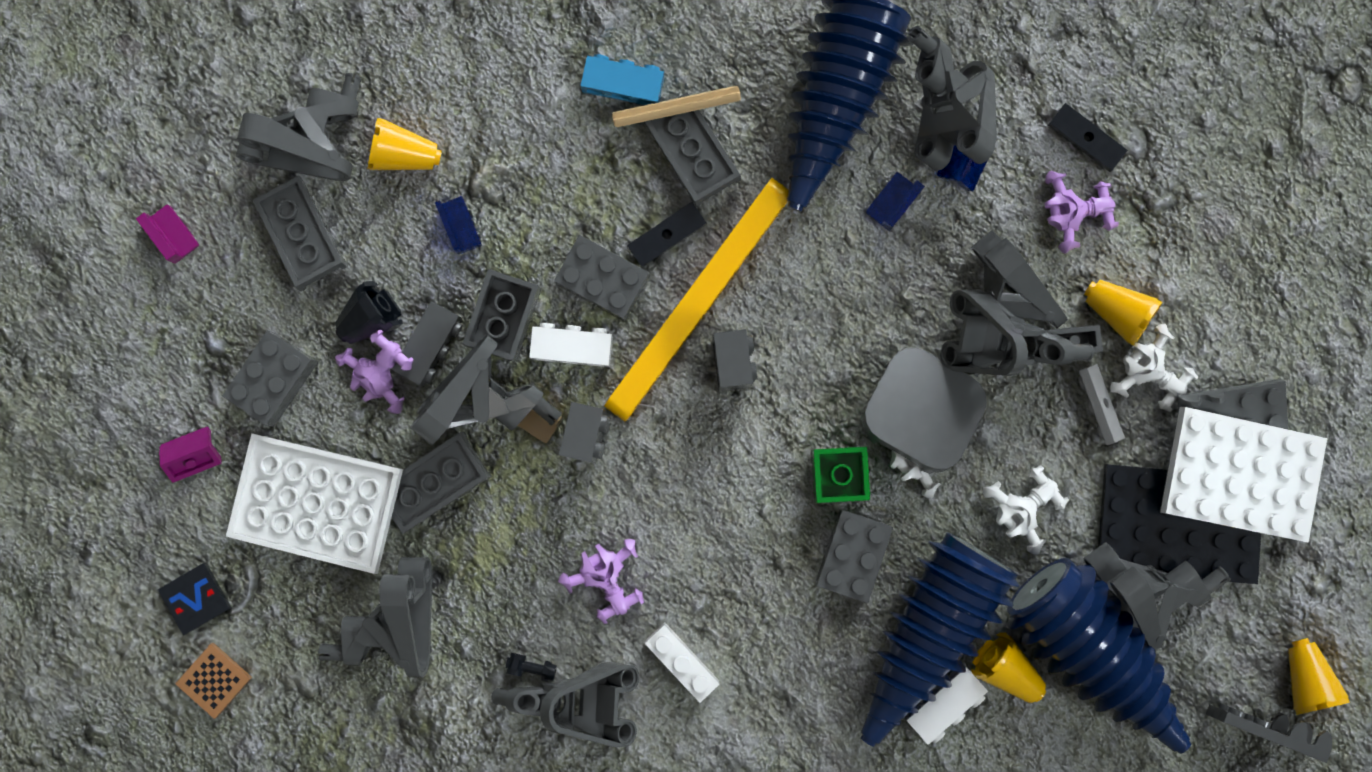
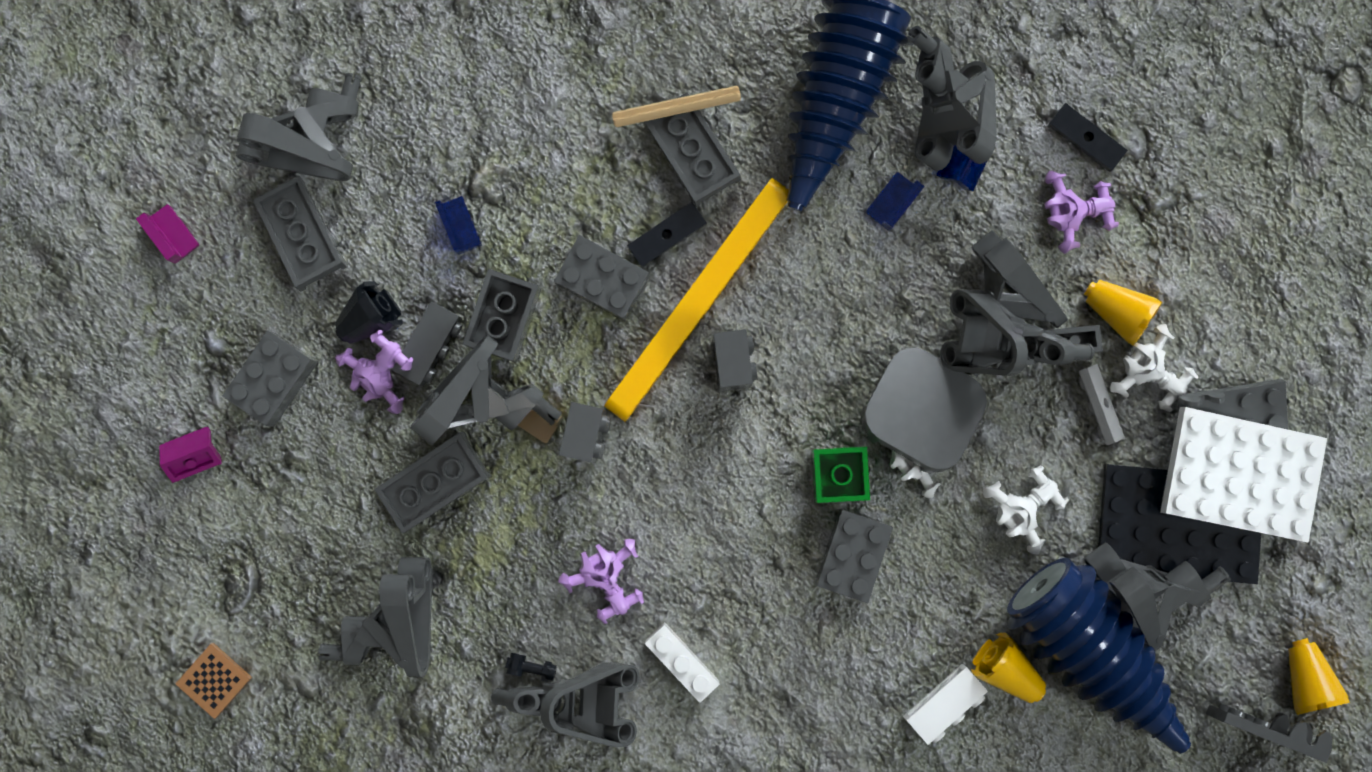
(194, 598): black tile -> none
(314, 503): white plate -> none
(400, 149): yellow cone -> none
(571, 345): white brick -> none
(622, 80): dark azure brick -> none
(936, 630): dark blue cone -> none

